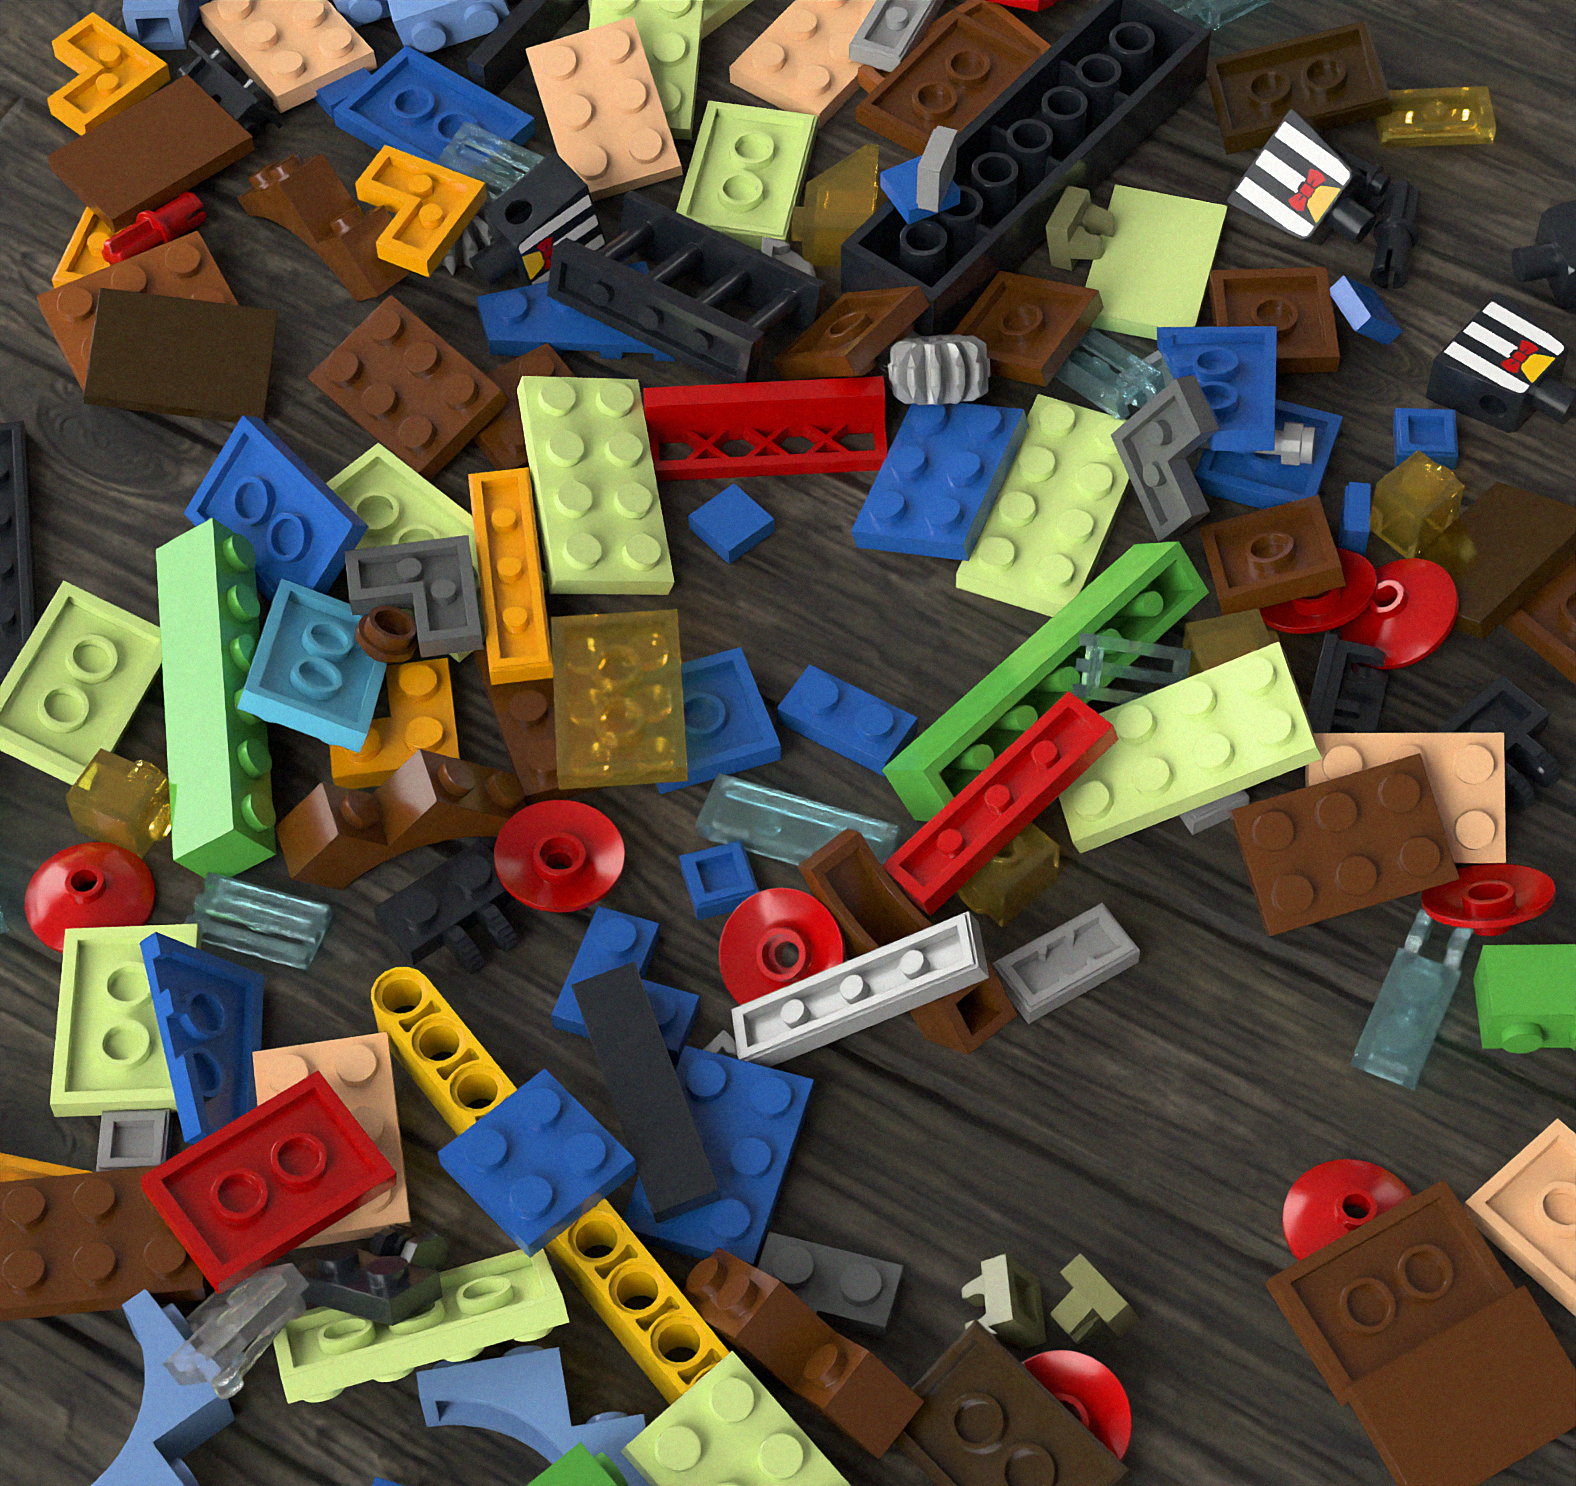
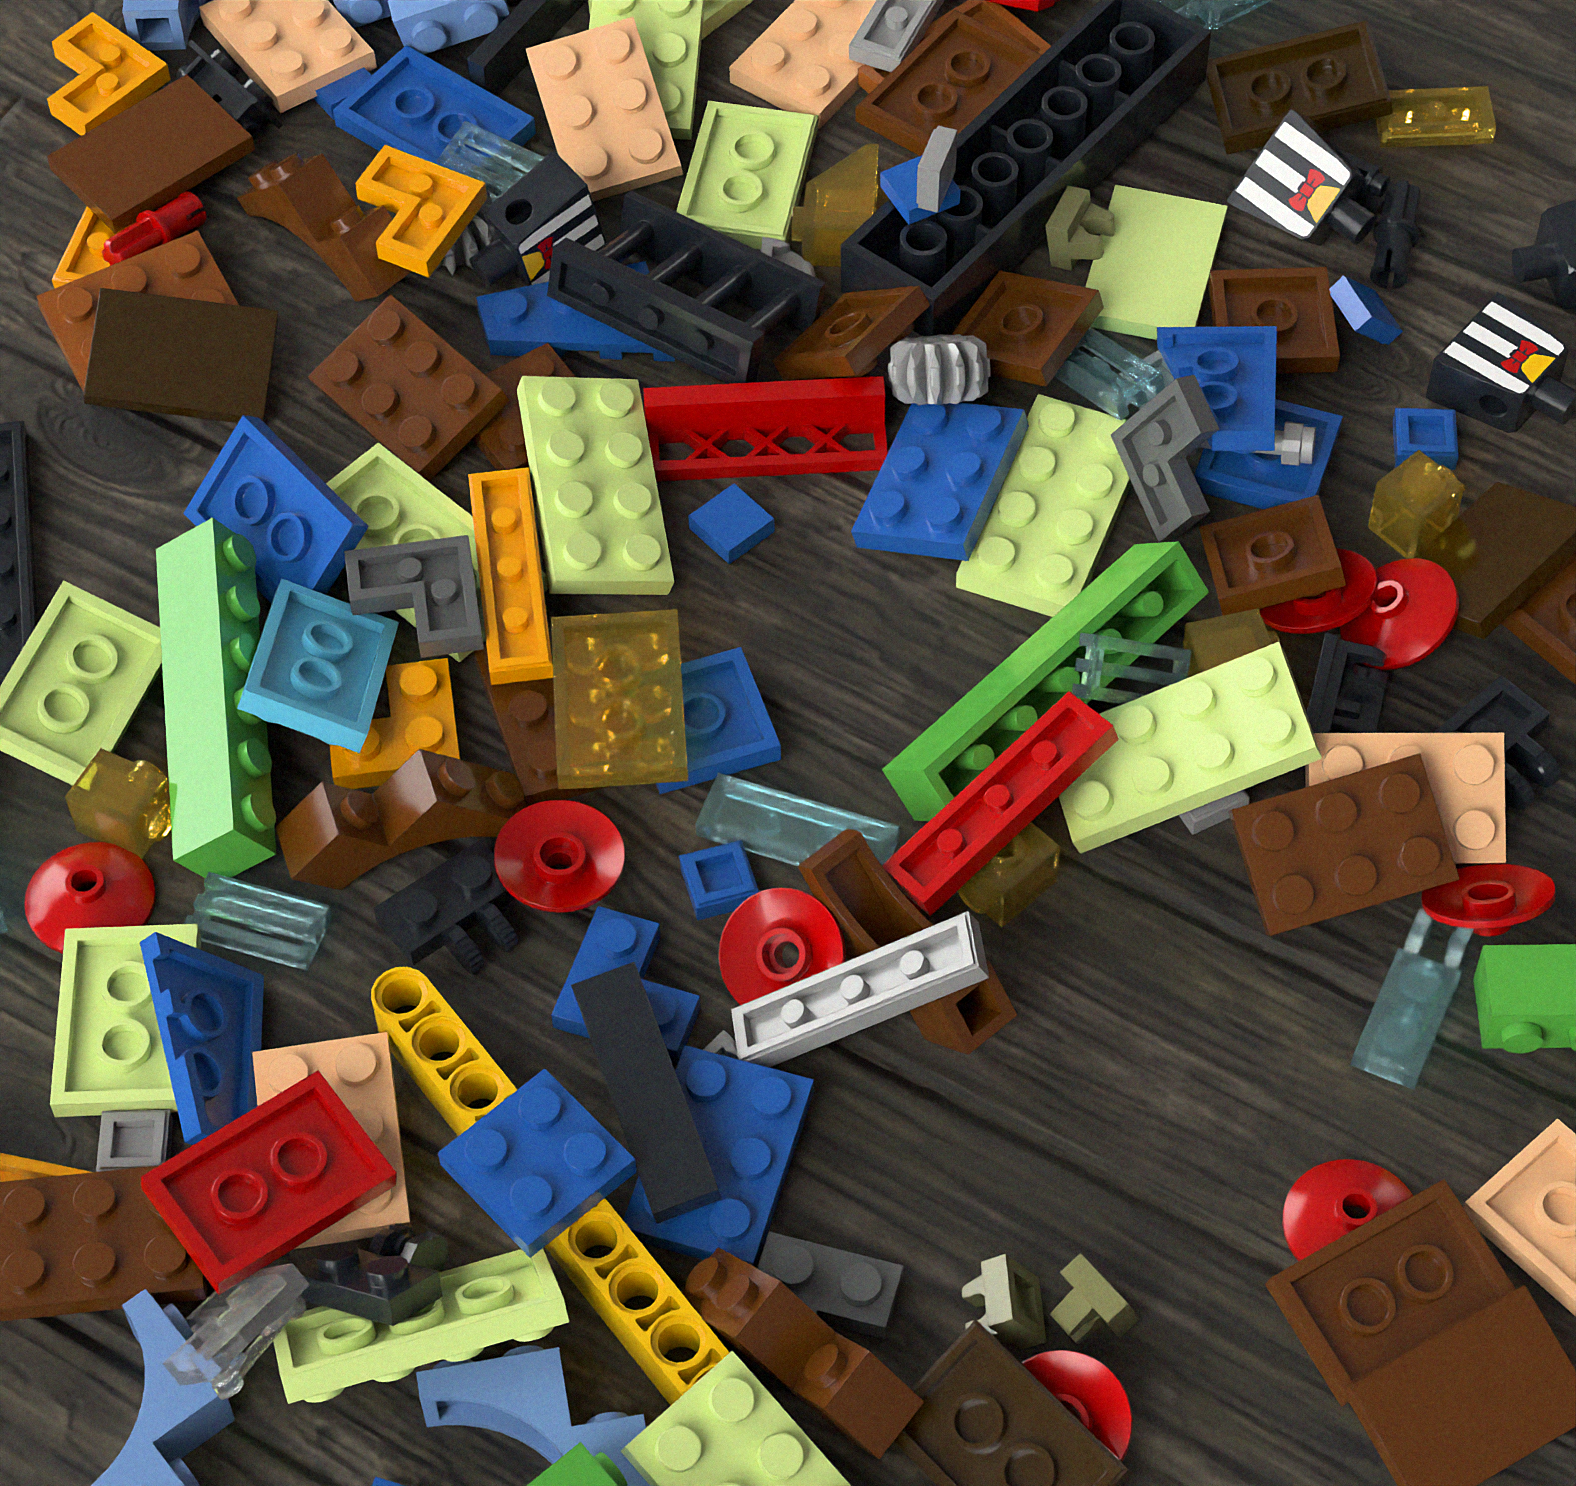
(387, 634): reddish brown plate -> none
(846, 719): blue plate -> none
(1066, 962): light grey plate -> none
(1355, 518): blue tile -> none

